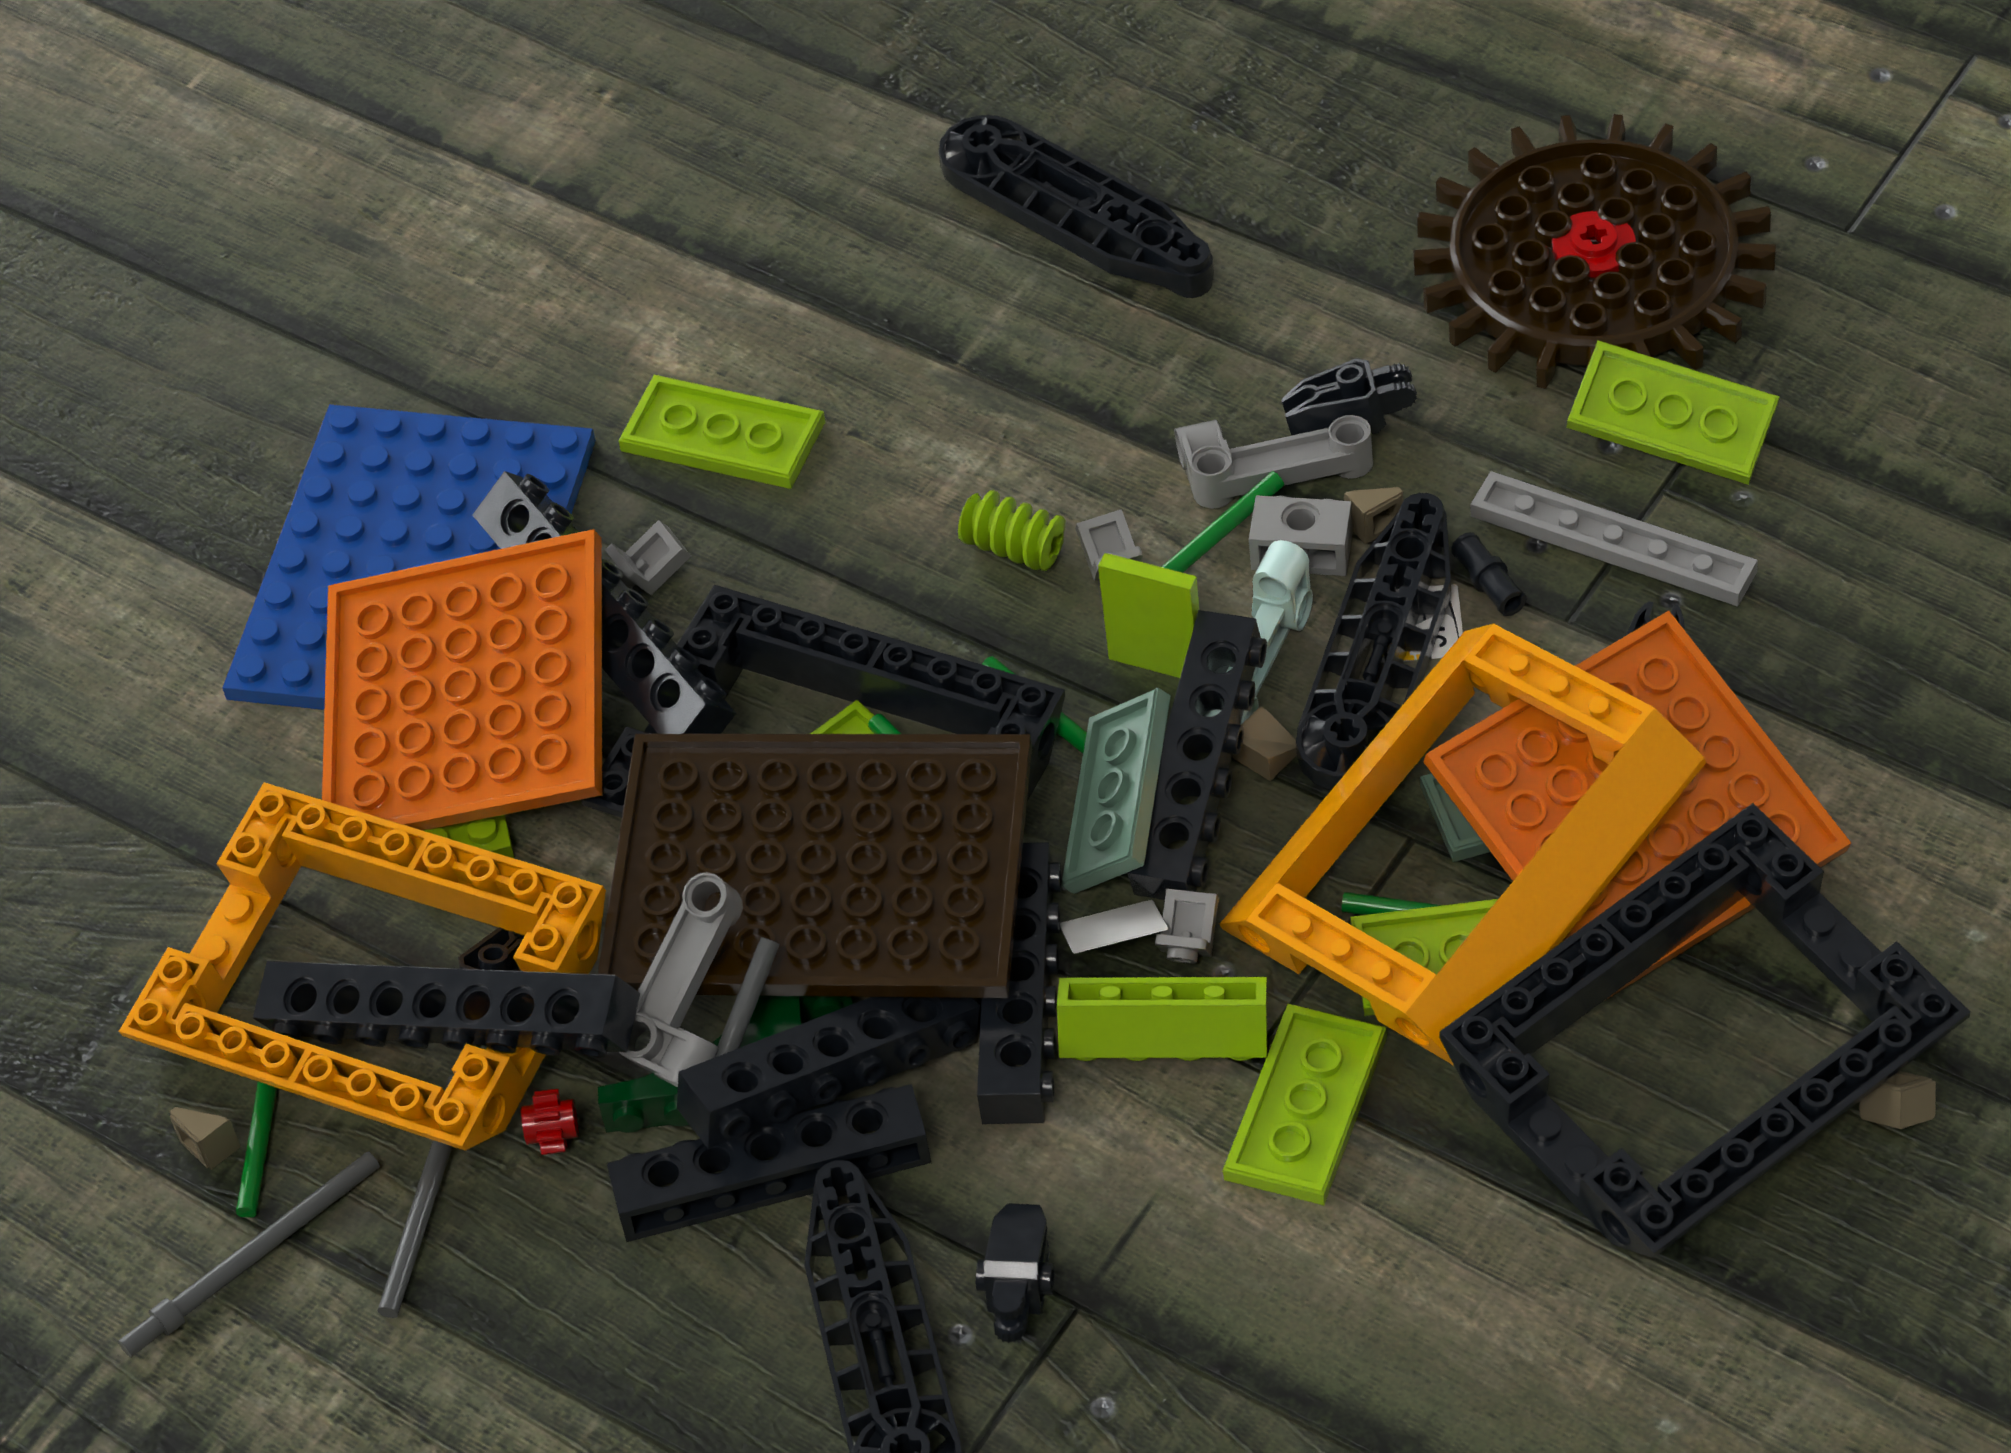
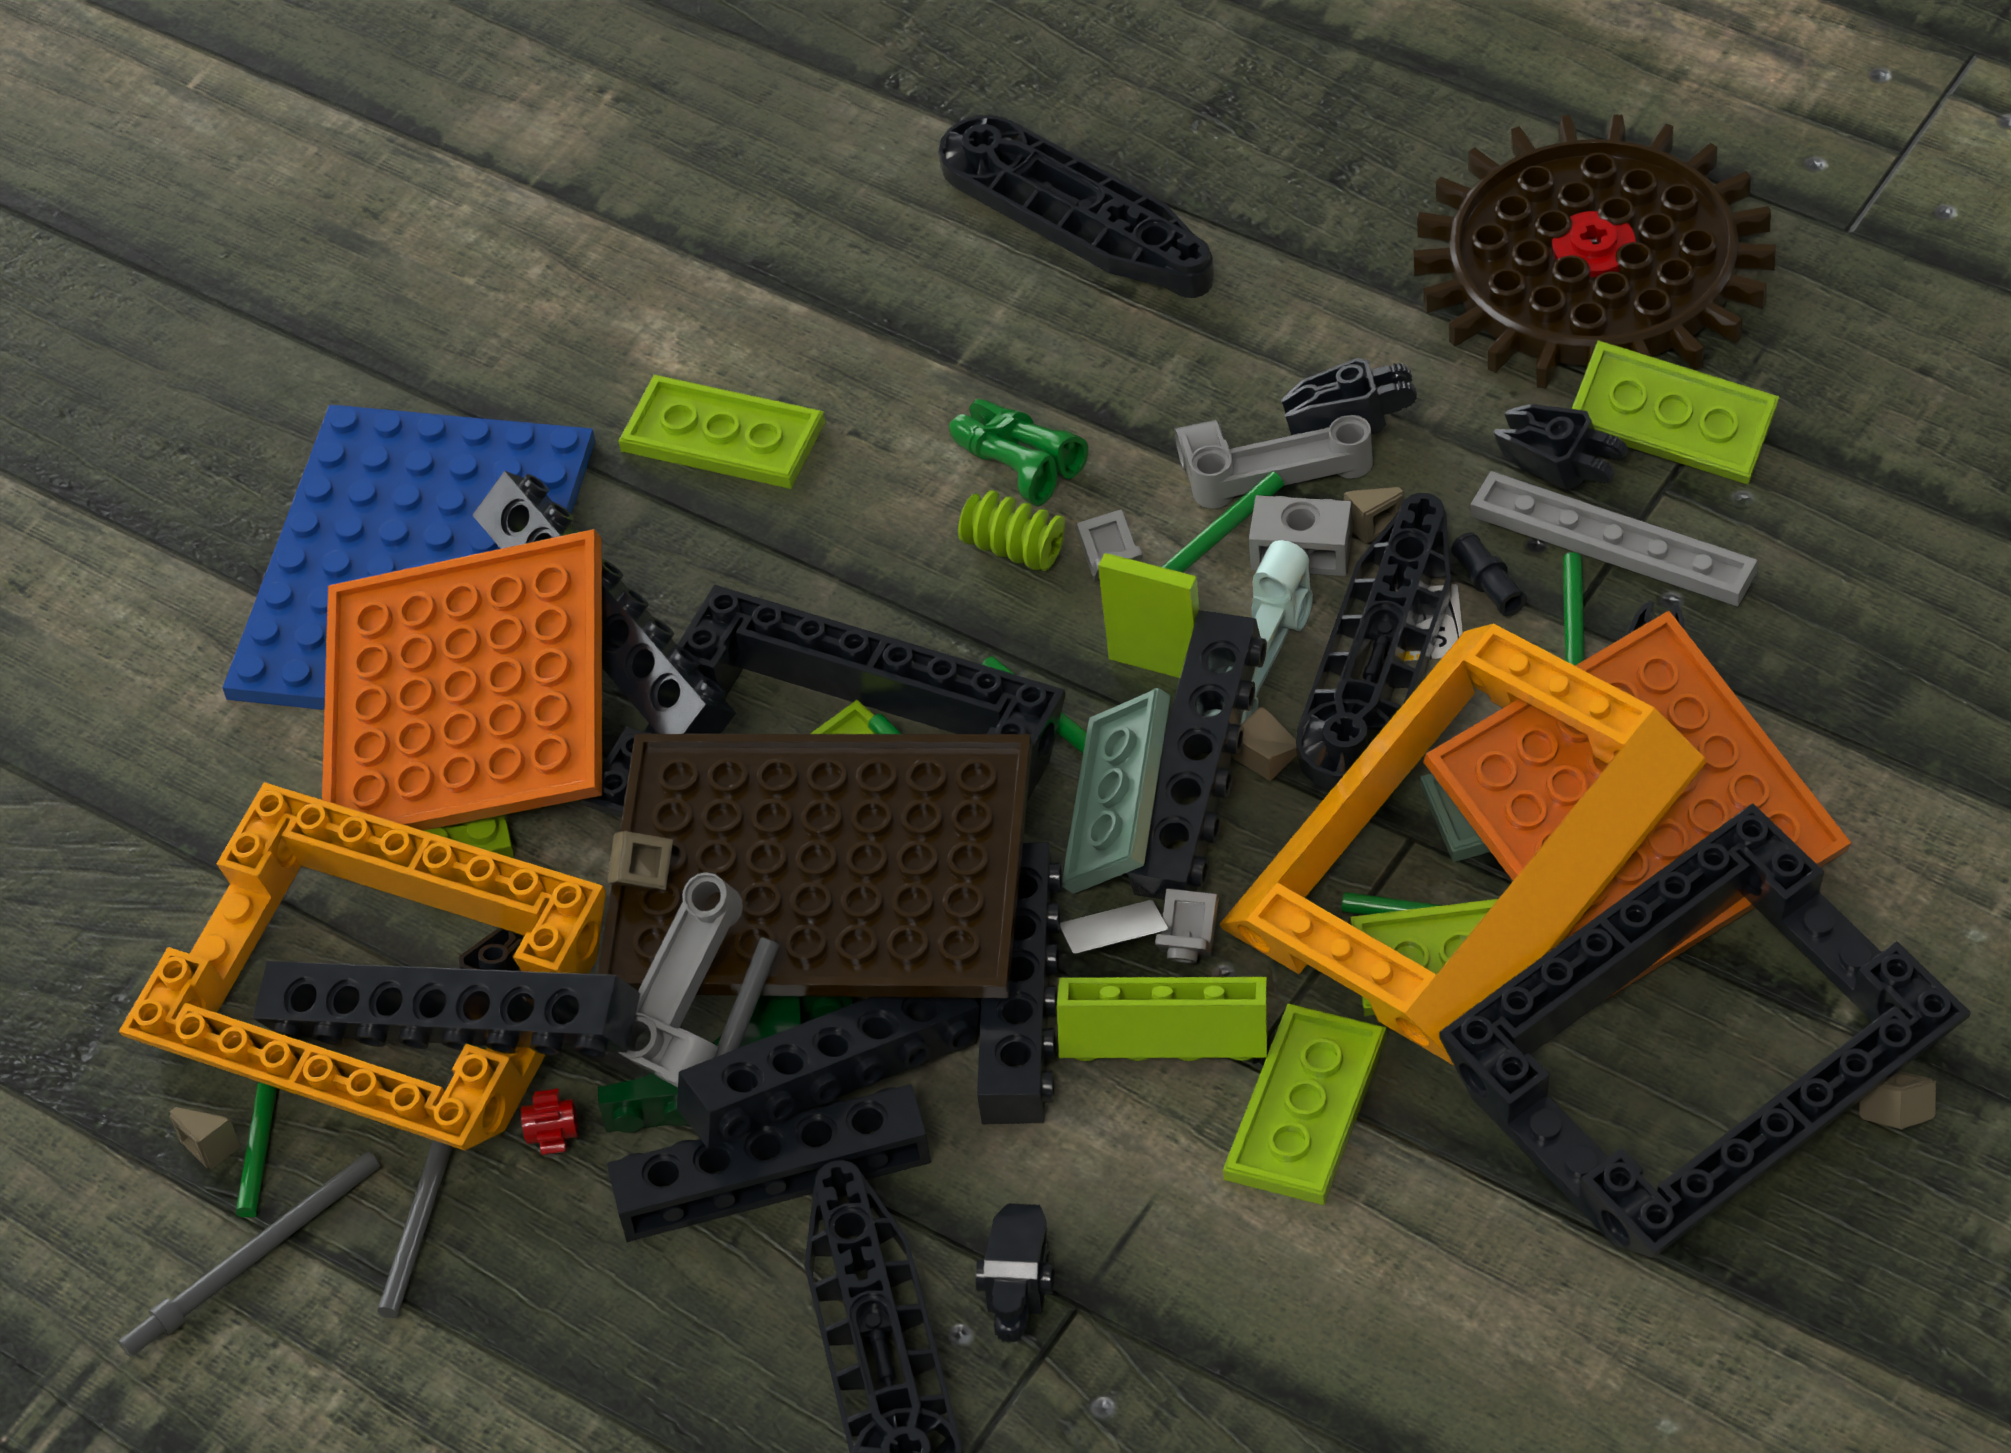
(639, 860): none -> dark tan slope
(650, 558): light grey bracket -> none
(996, 435): none -> green piece
(1558, 445): none -> black hinge
(1573, 608): none -> green bar

